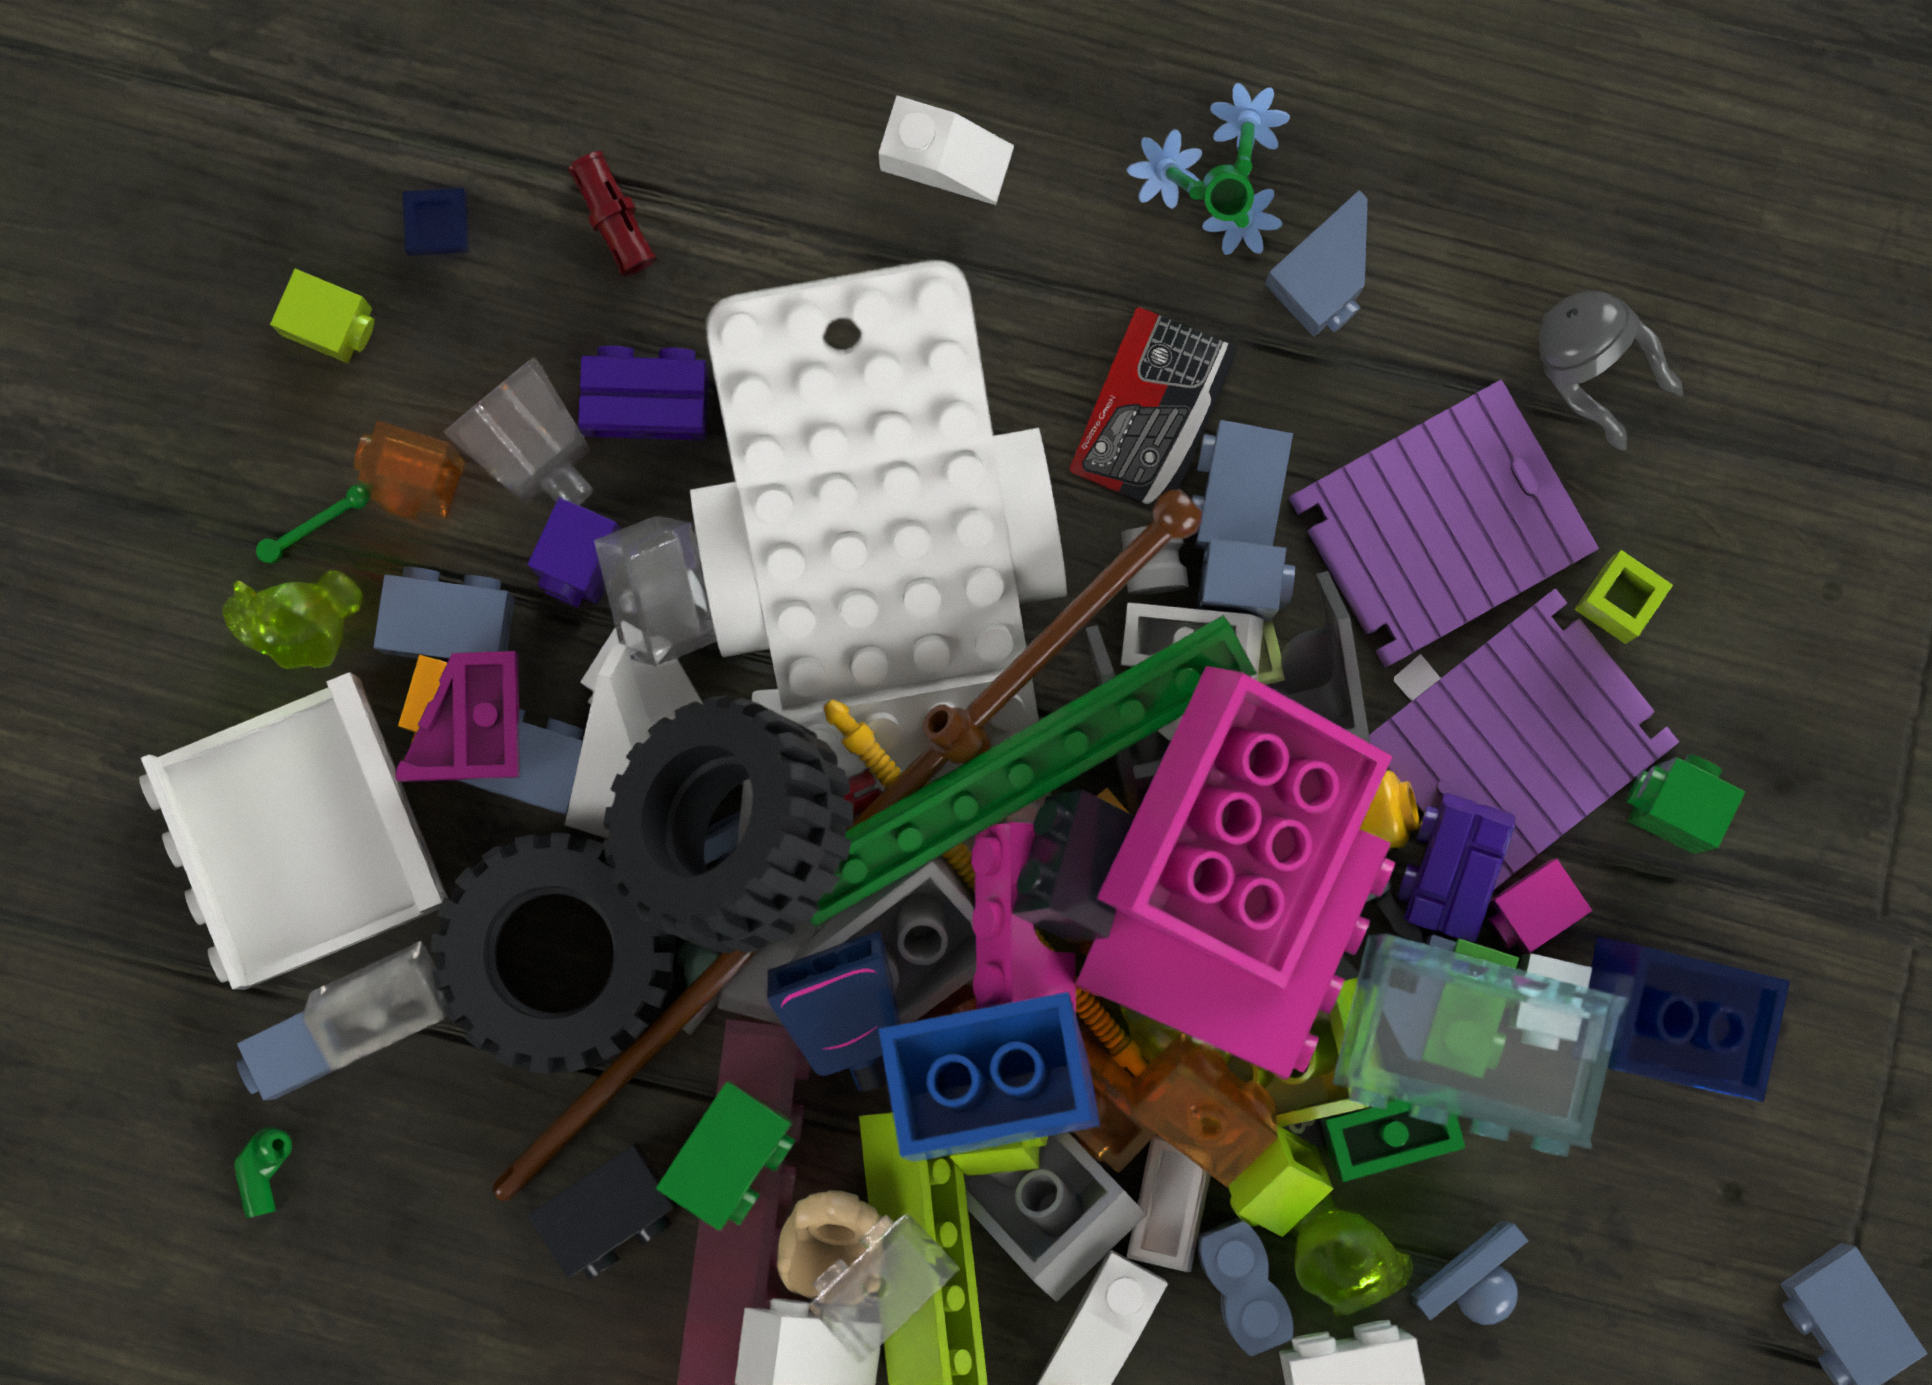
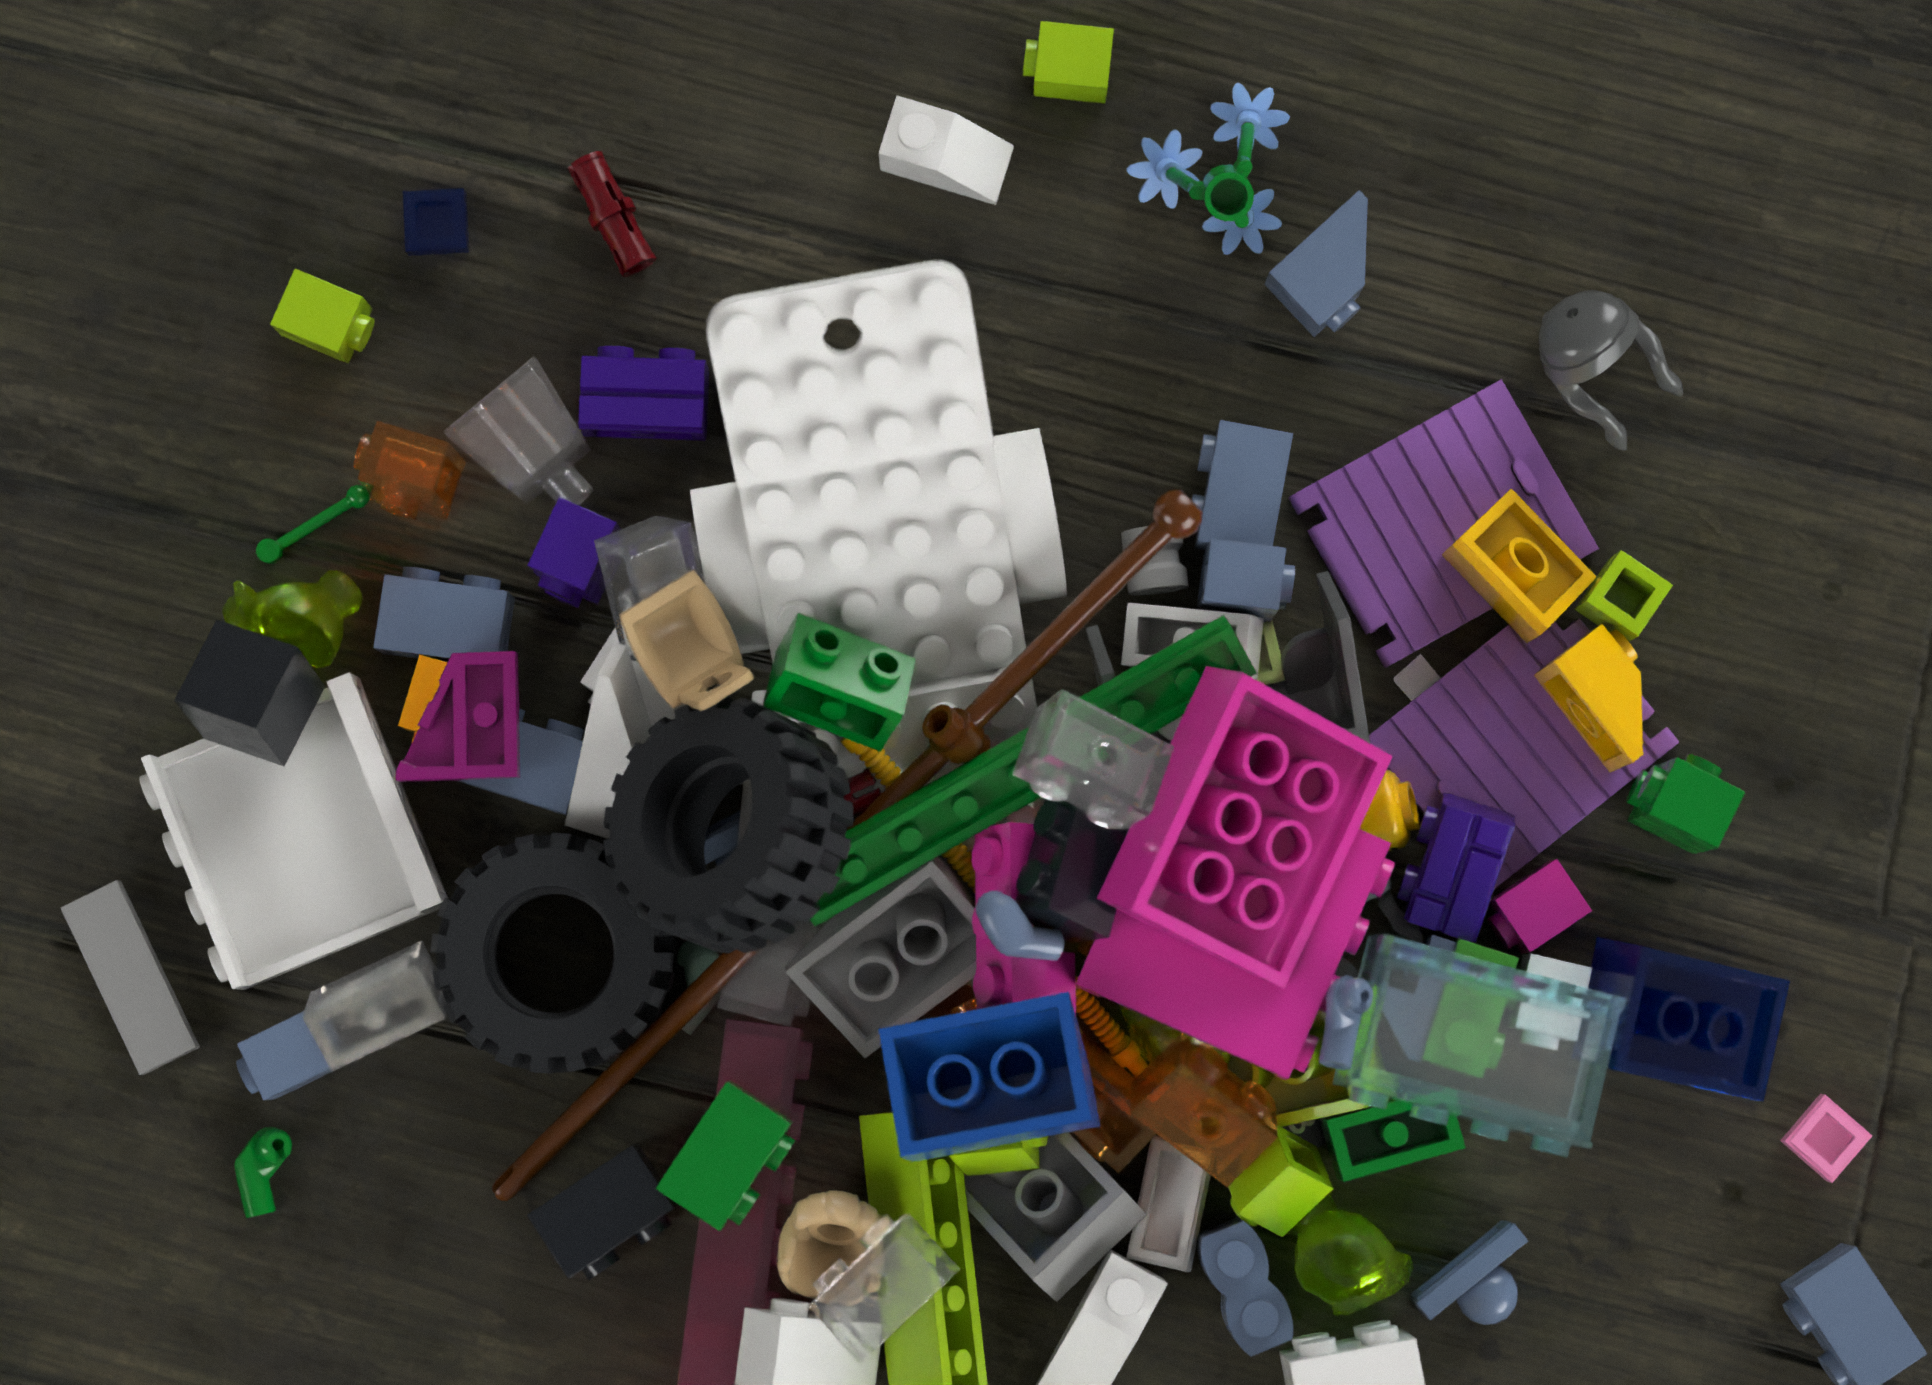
(130, 977): none -> light grey tile
(250, 692): none -> black head
(685, 644): none -> tan piece
(837, 1005): dark blue torso -> none
(839, 682): none -> green brick
(1012, 931): none -> sand blue arm
(1070, 61): none -> lime brick
(1092, 761): none -> clear brick
(1152, 408): sticker -> none
(1344, 1005): none -> sand blue arm
(1519, 566): none -> yellow slope
(1600, 694): none -> yellow slope
(1826, 1138): none -> bright pink tile

